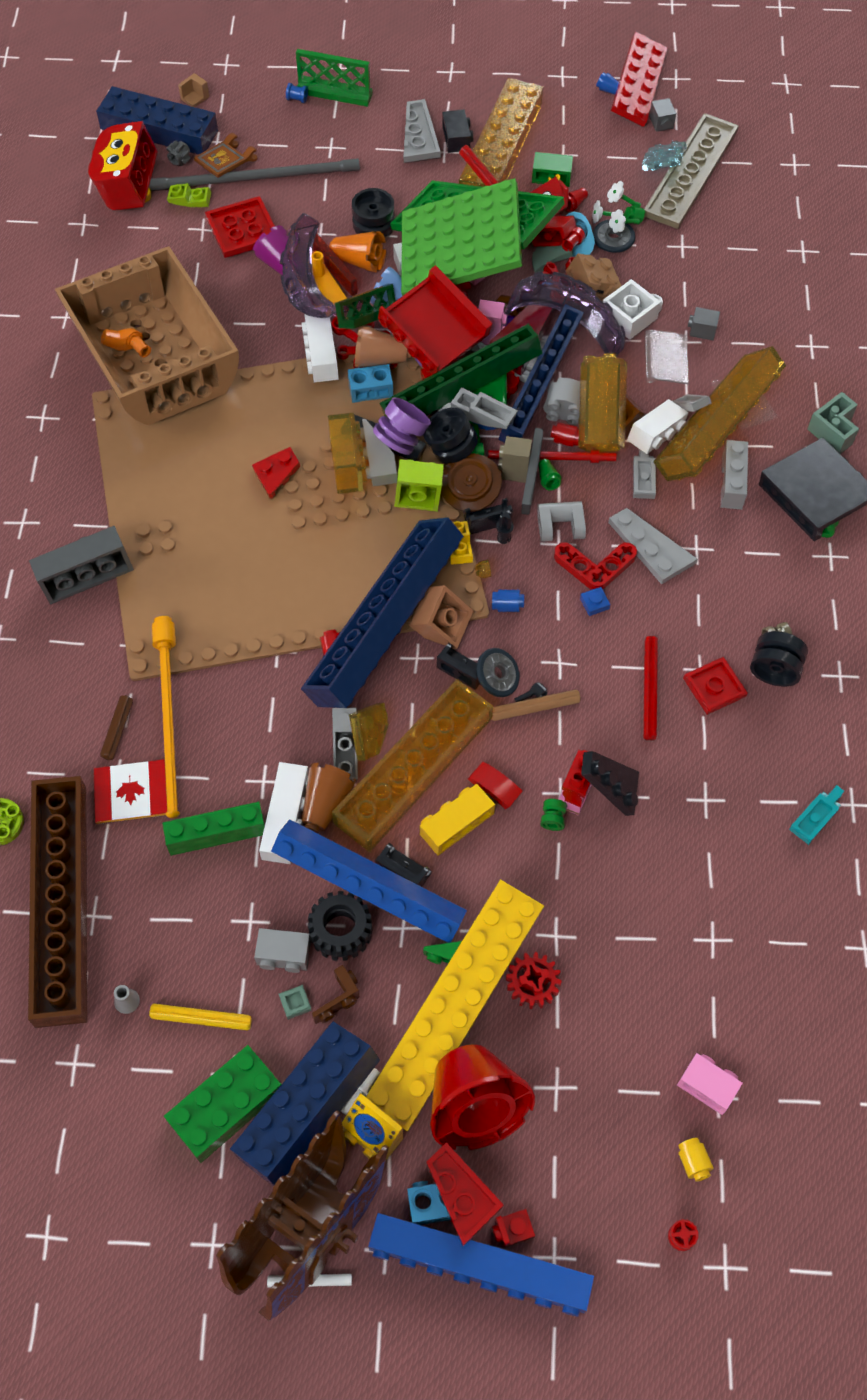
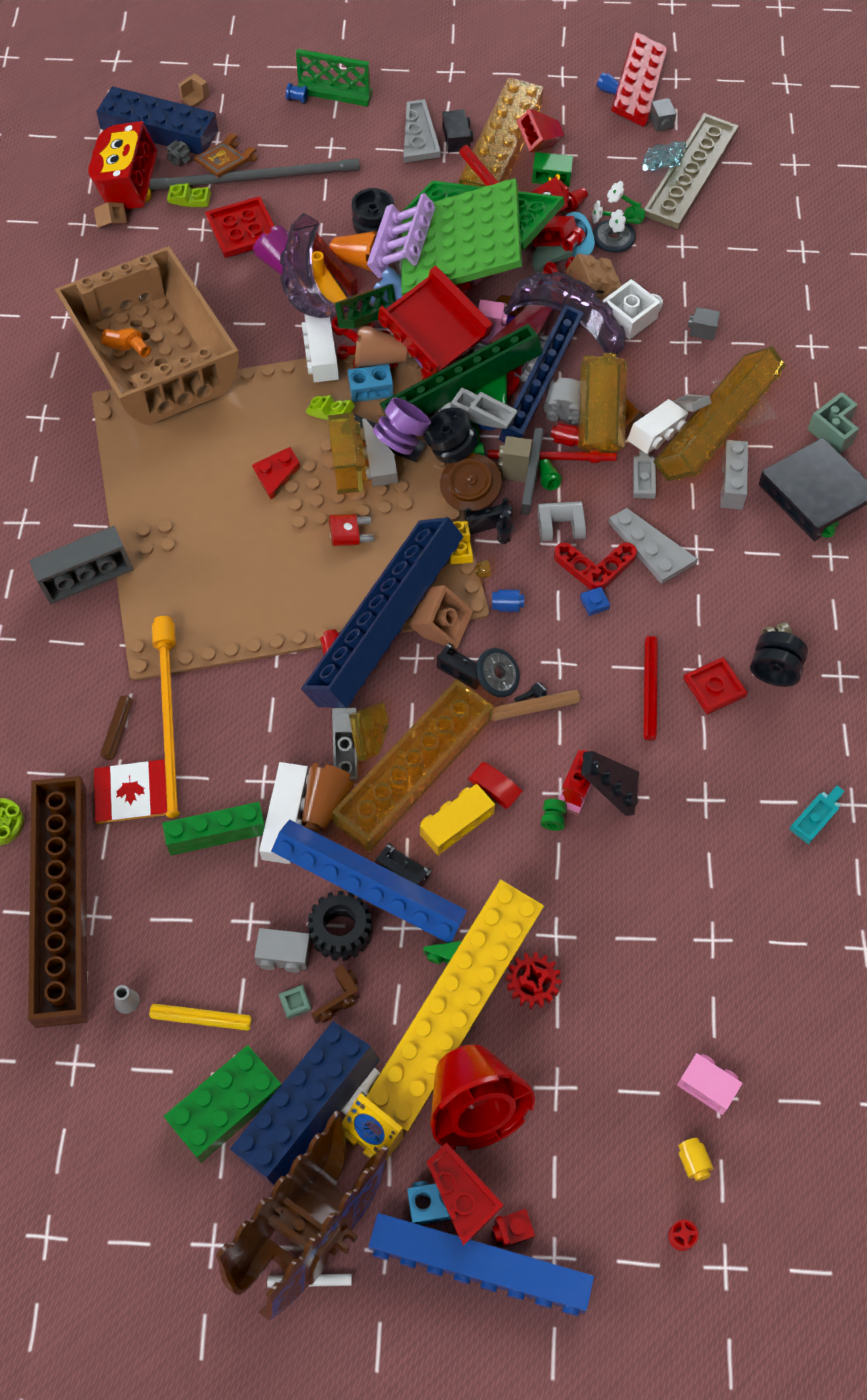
(110, 214): none -> medium nougat panel
(325, 405): none -> lime slope
(345, 530): none -> red piece
(392, 226): none -> lavender fence
(418, 485): lime brick -> none
(539, 130): none -> red slope
(666, 357): clear piece -> none

